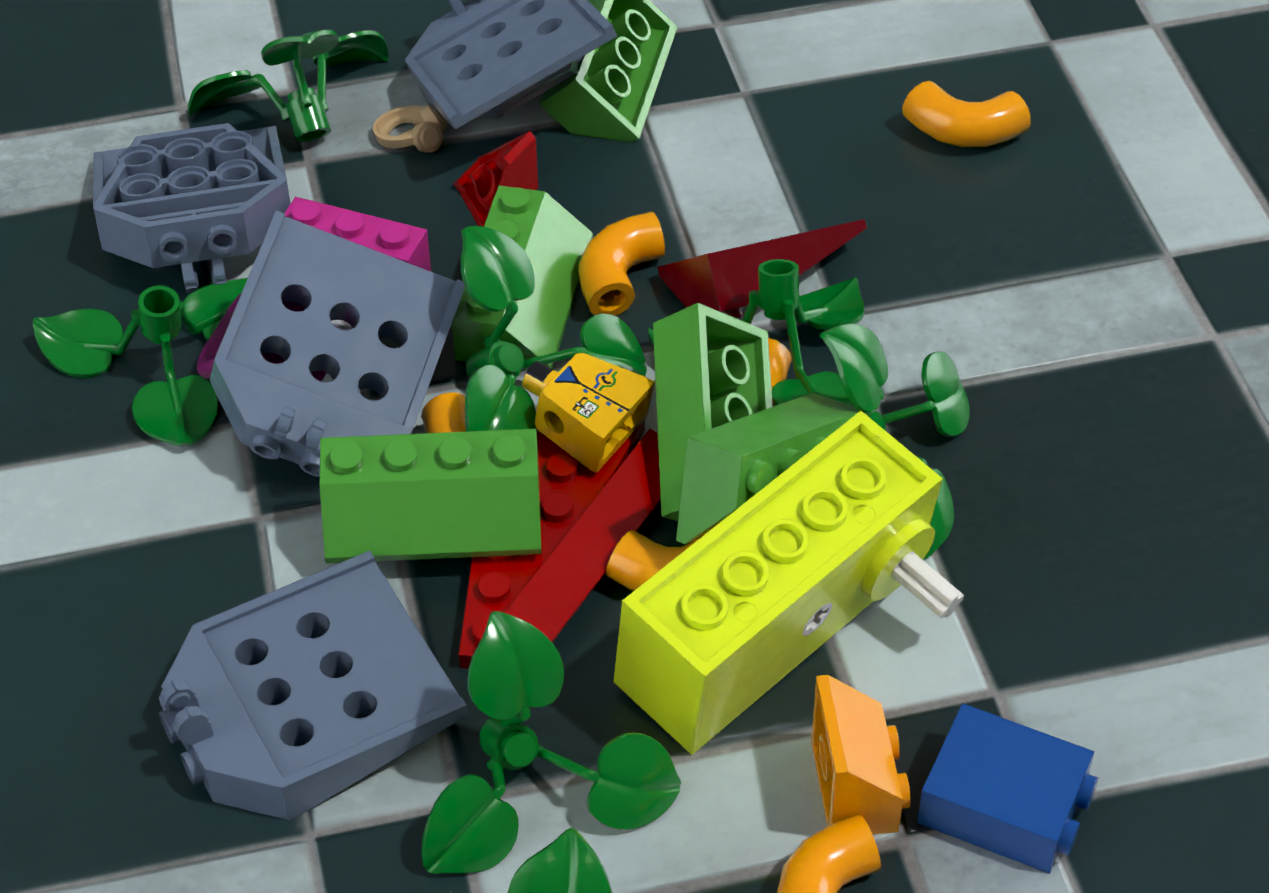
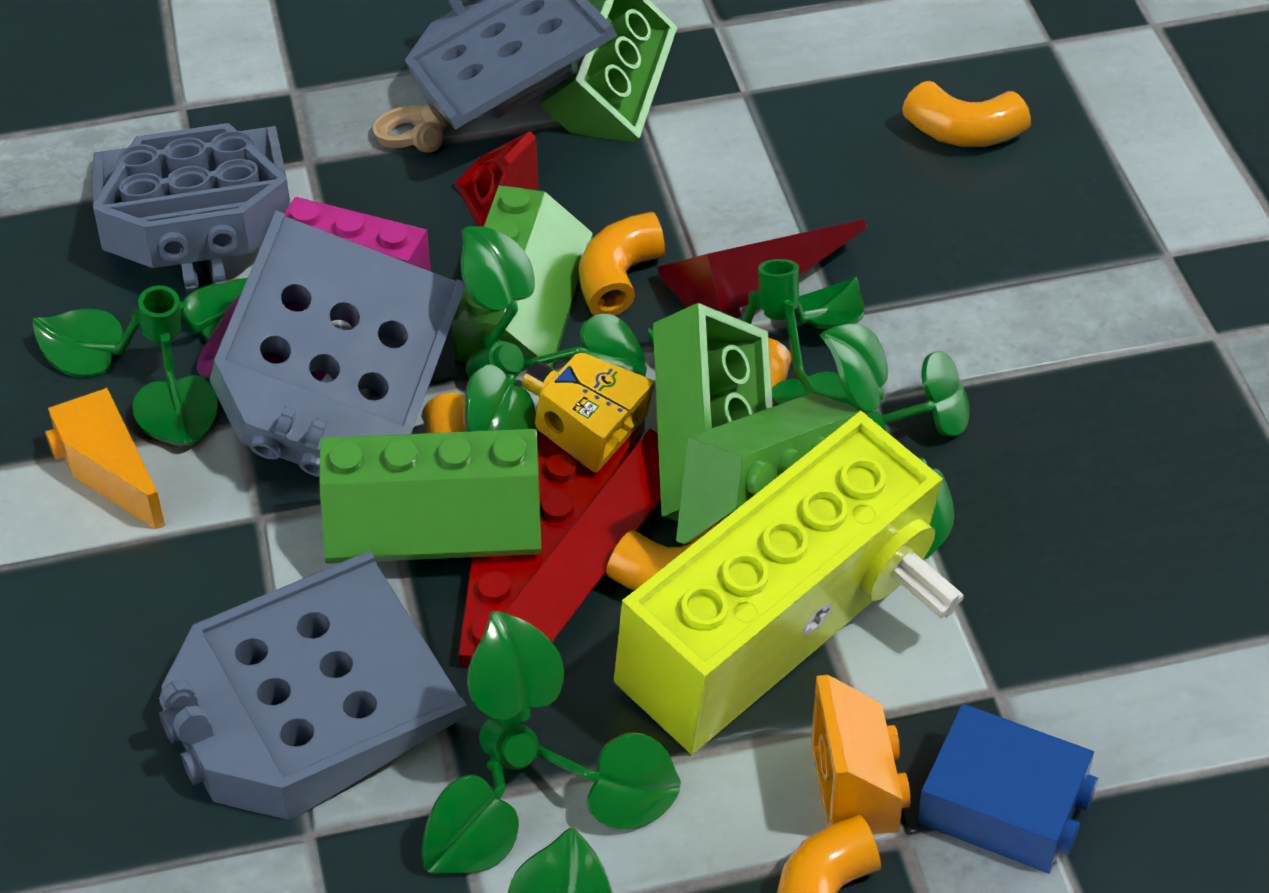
(103, 454): none -> light orange slope
(304, 108): green plant -> none

